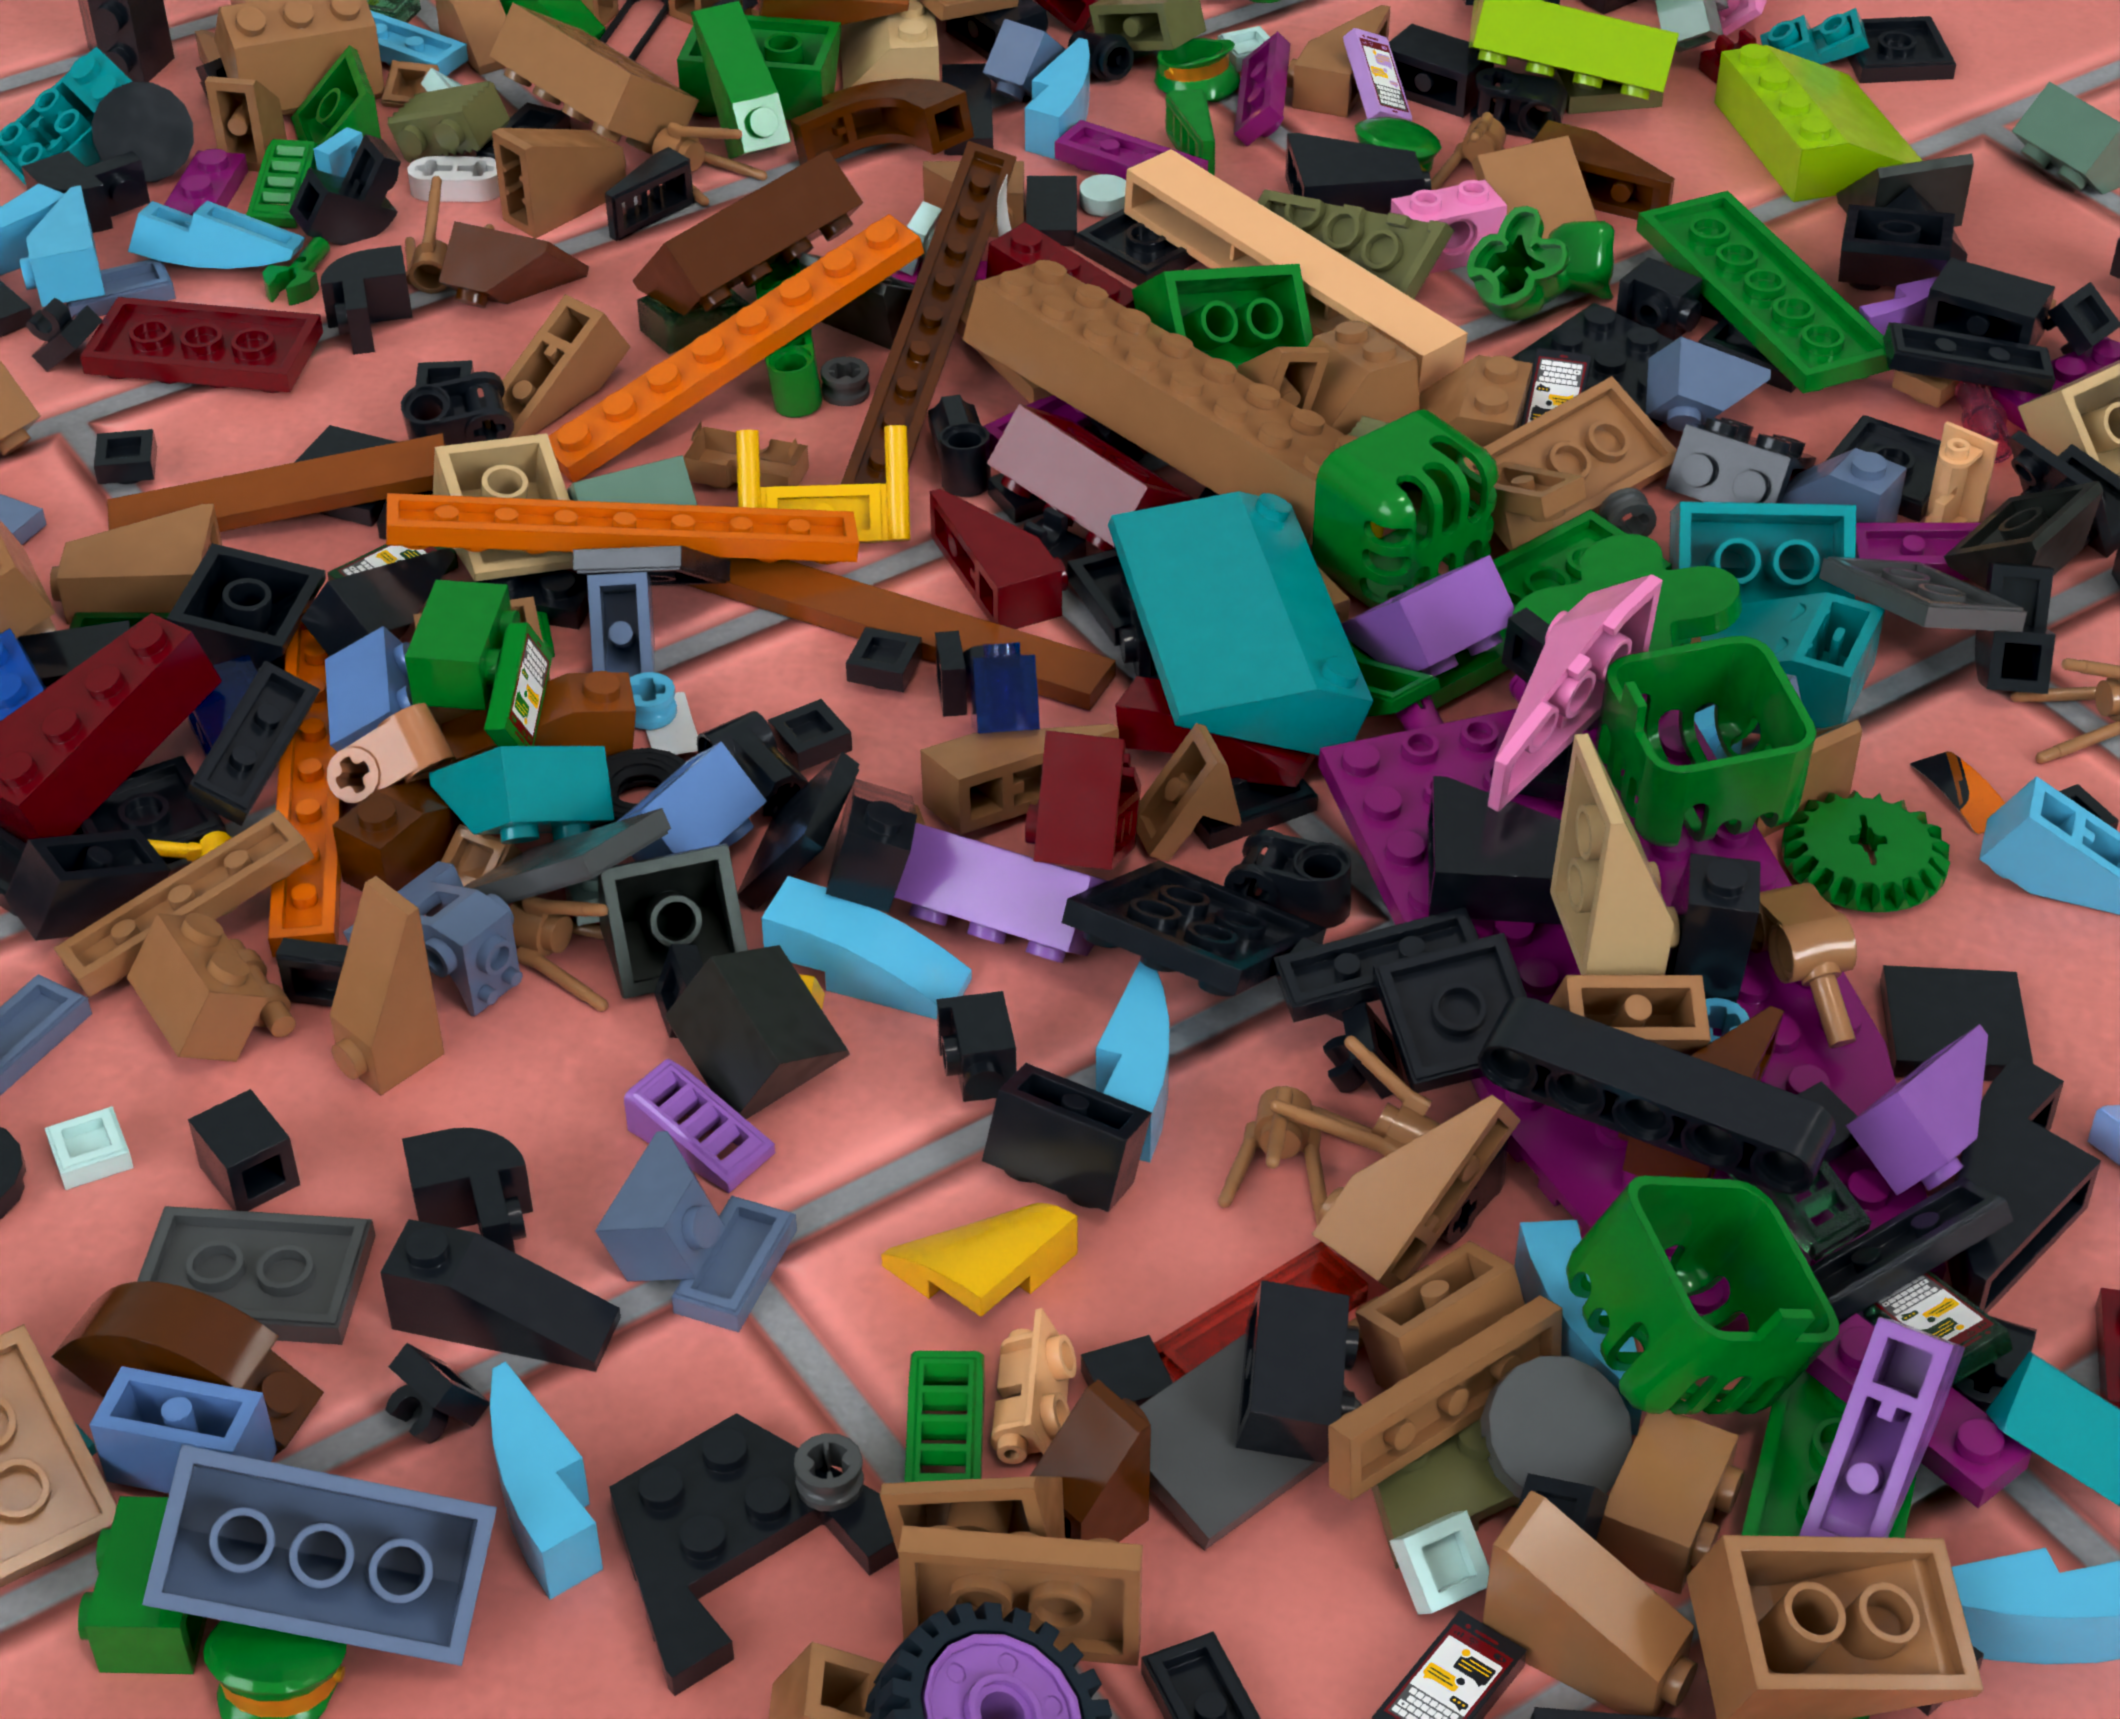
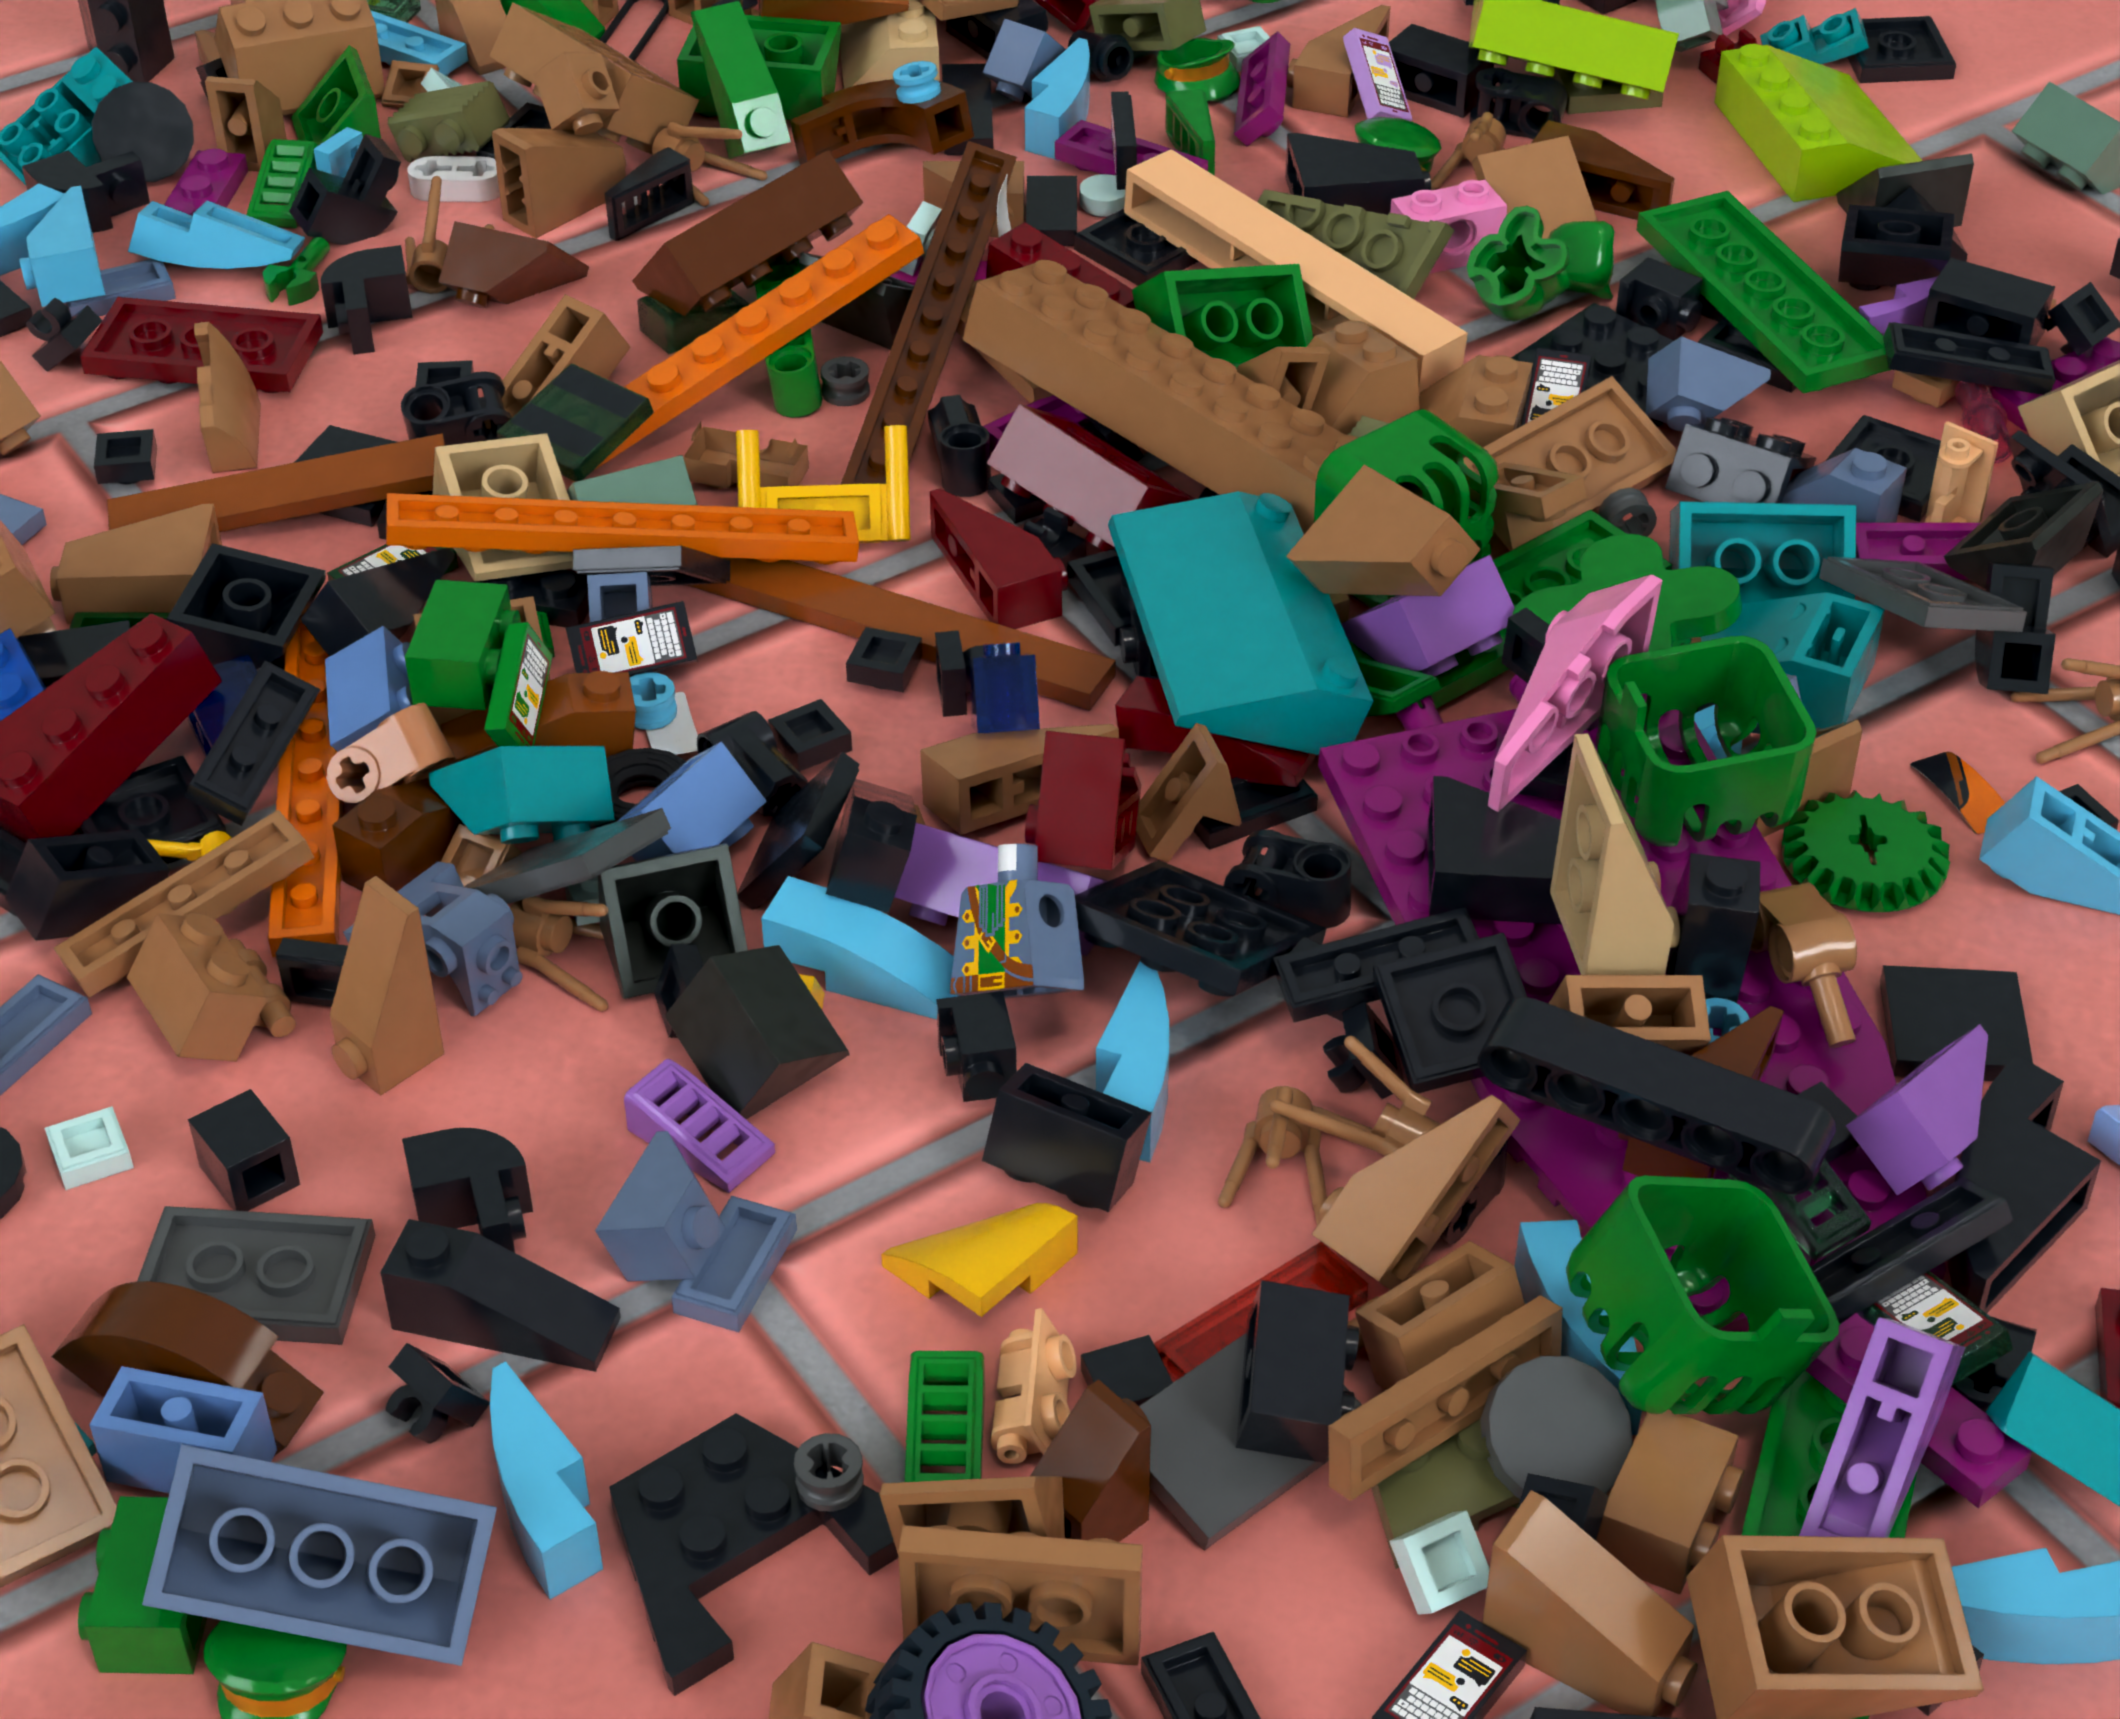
(227, 403): none -> medium nougat slope
(576, 92): none -> medium nougat brick
(582, 418): none -> tile
(634, 641): none -> tile
(916, 82): none -> medium azure bush
(1017, 932): none -> sand blue torso
(1122, 136): none -> black tile
(1382, 542): none -> medium nougat slope

